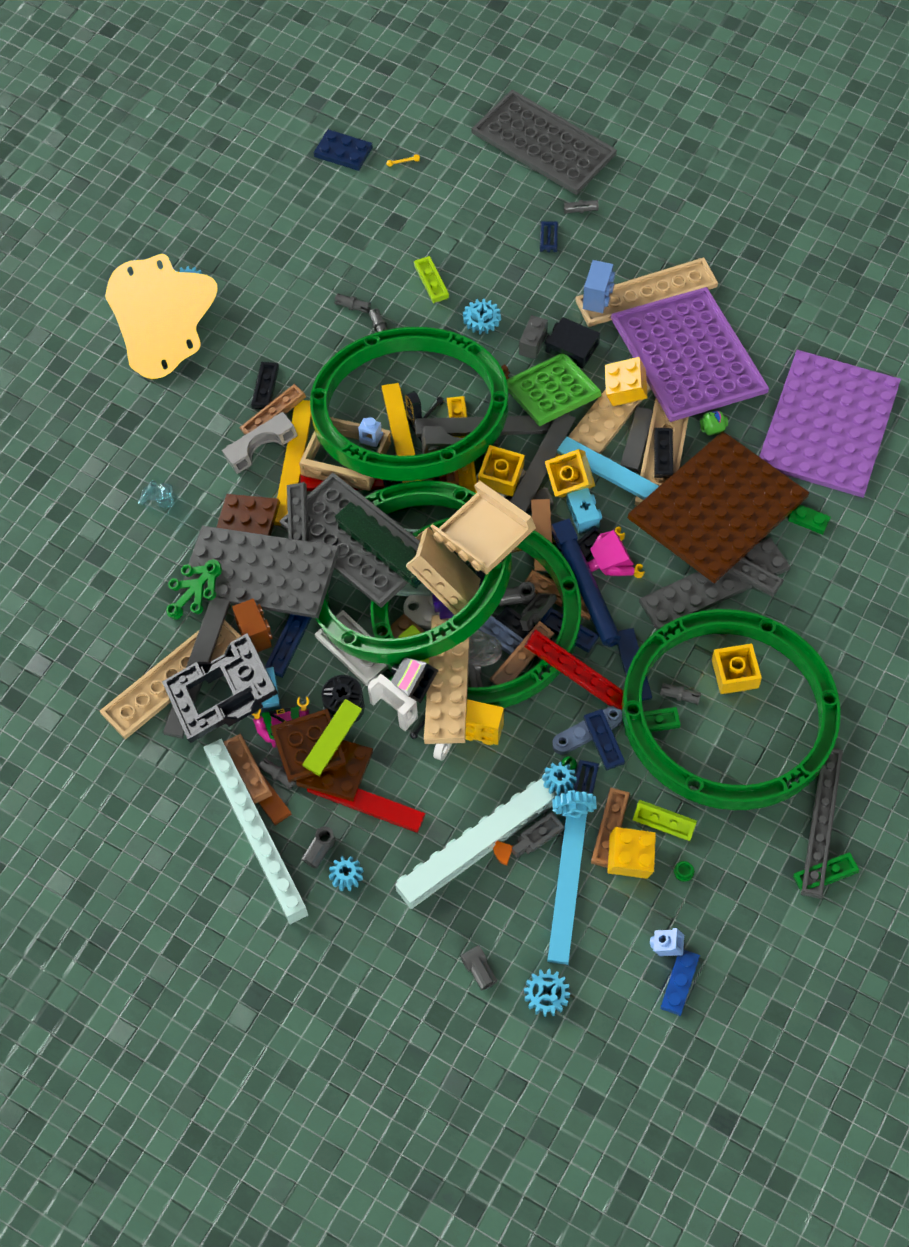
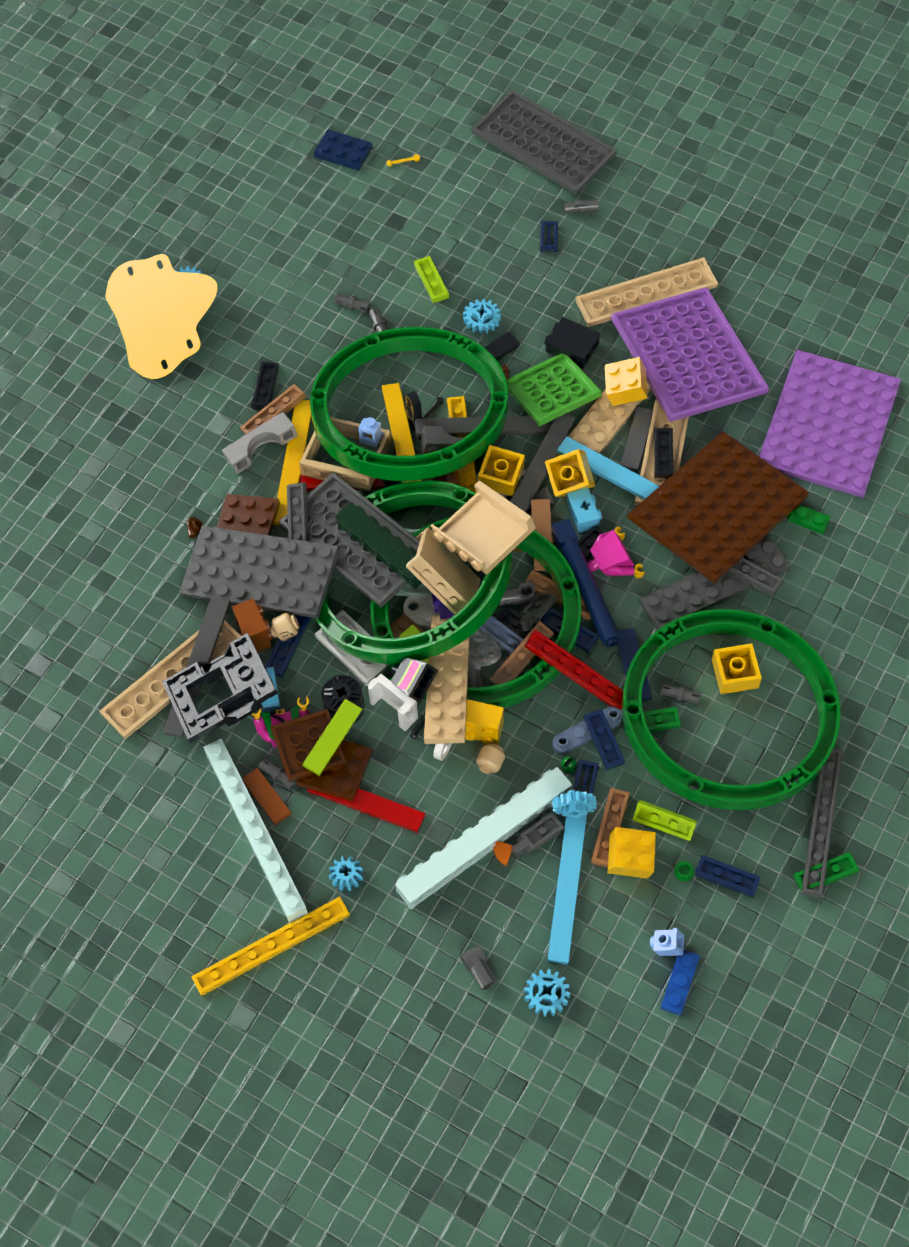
(157, 494): clear light blue piece -> none
(194, 526): none -> reddish brown plate
(195, 587): green plant -> none
(247, 768): medium nougat tile -> none
(270, 946): none -> yellow tile
(284, 626): none -> tan head
(318, 848): dark grey piece -> none
(490, 758): none -> tan head
(502, 346): none -> black tile
(533, 337): dark grey brick -> none
(551, 782): medium azure gear -> none
(598, 286): medium blue brick -> none
(713, 422): bright green head -> none
(727, 876): none -> dark blue plate

